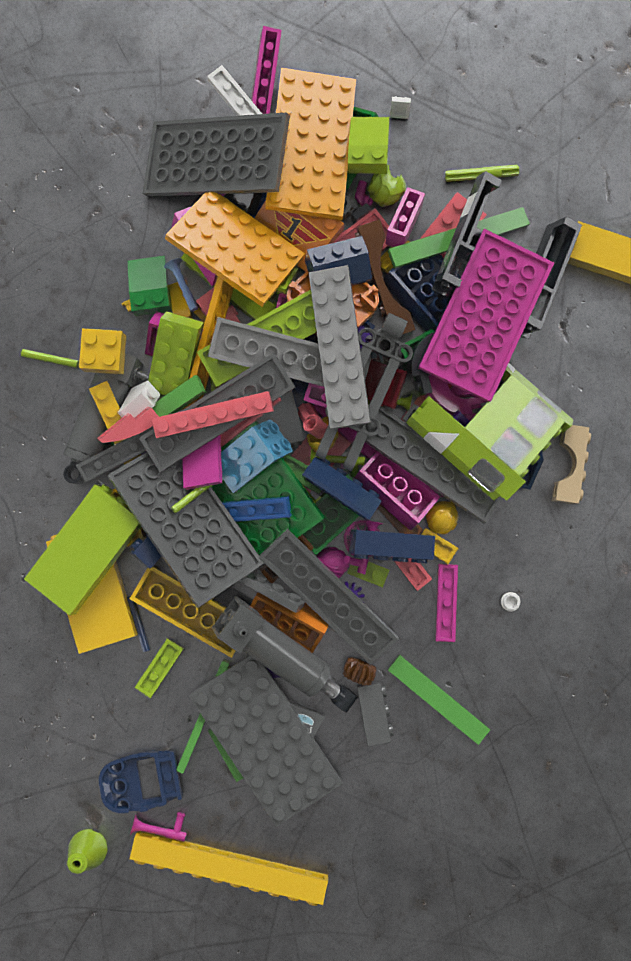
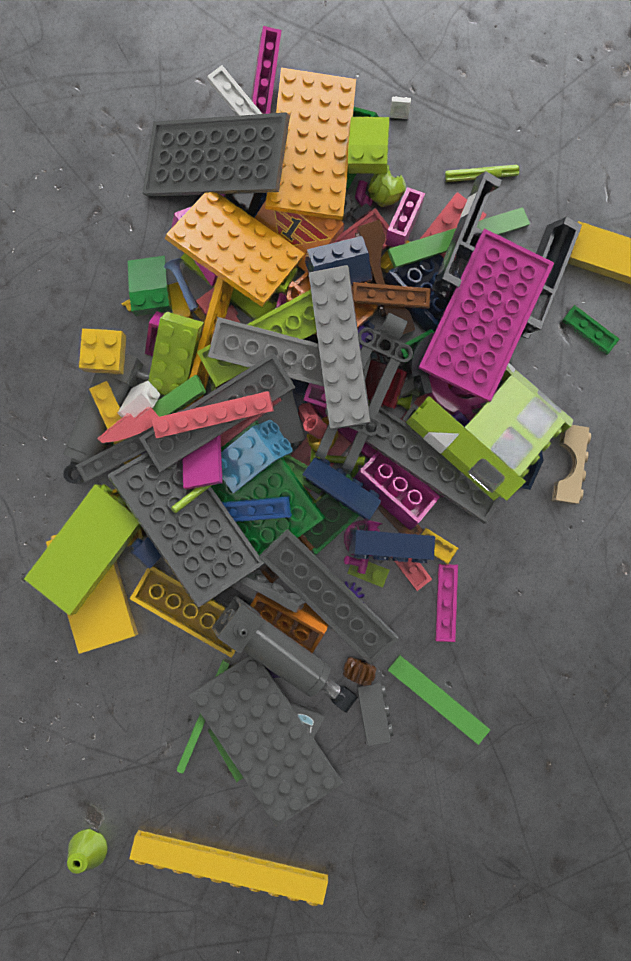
(49, 358): lime bar -> none
(122, 786): dark blue slope -> none
(138, 625): dark blue bar -> none
(159, 668): lime plate -> none
(175, 833): dark pink piece -> none
(333, 560): dark pink hair -> none
(391, 295): none -> dark orange tile
(442, 517): yellow hair -> none
(510, 601): white plate -> none
(590, 330): none -> green tile

